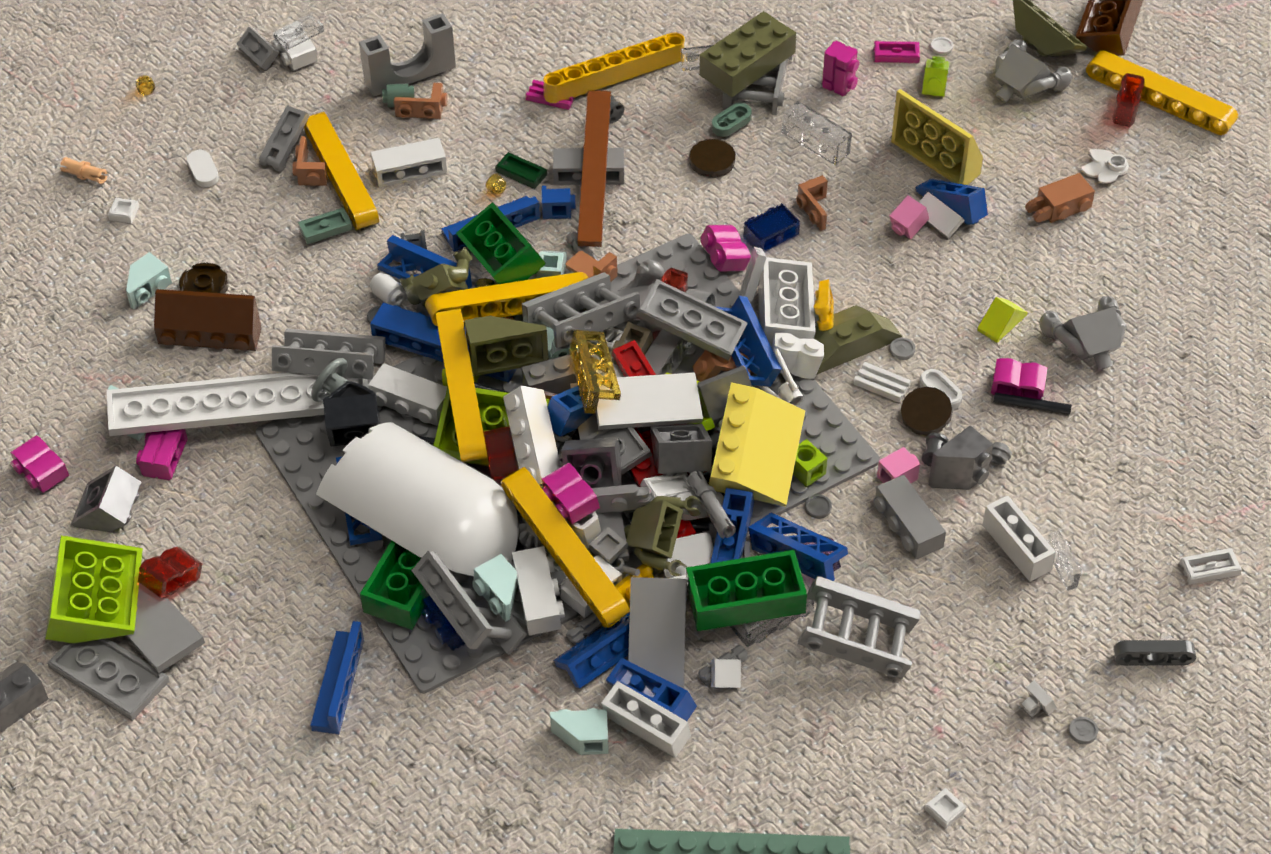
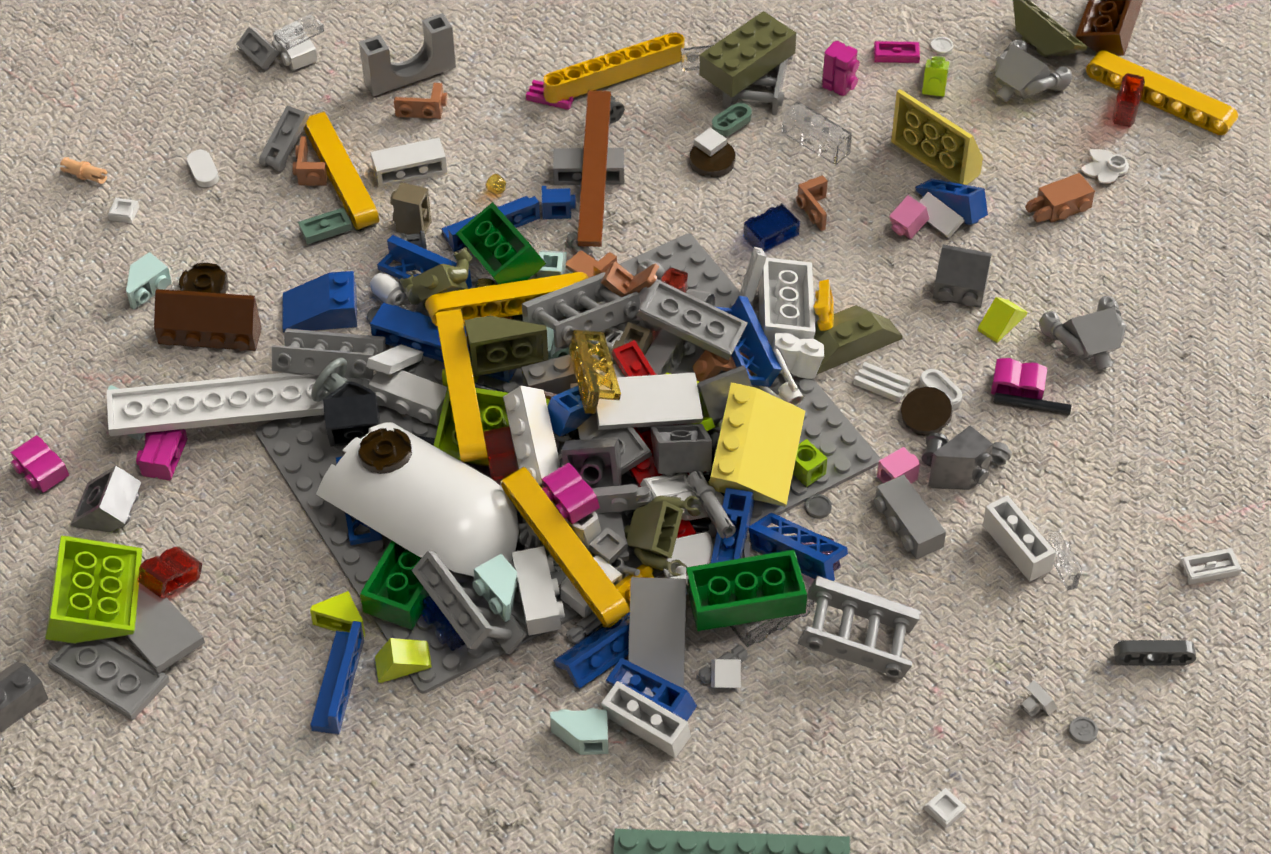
(145, 85): clear yellow hinge -> none
(322, 303): none -> blue slope
(336, 613): none -> neon yellow slope
(392, 452): none -> dark brown tile
(394, 359): none -> white tile
(397, 90): sand green brick -> none
(402, 658): none -> neon yellow slope
(411, 209): none -> dark tan brick
(521, 170): dark green tile -> none
(624, 283): none -> nougat bracket
(710, 141): none -> white tile
(725, 248): dark pink brick -> none
(902, 348): light grey piece -> none
(962, 276): none -> flat silver slope

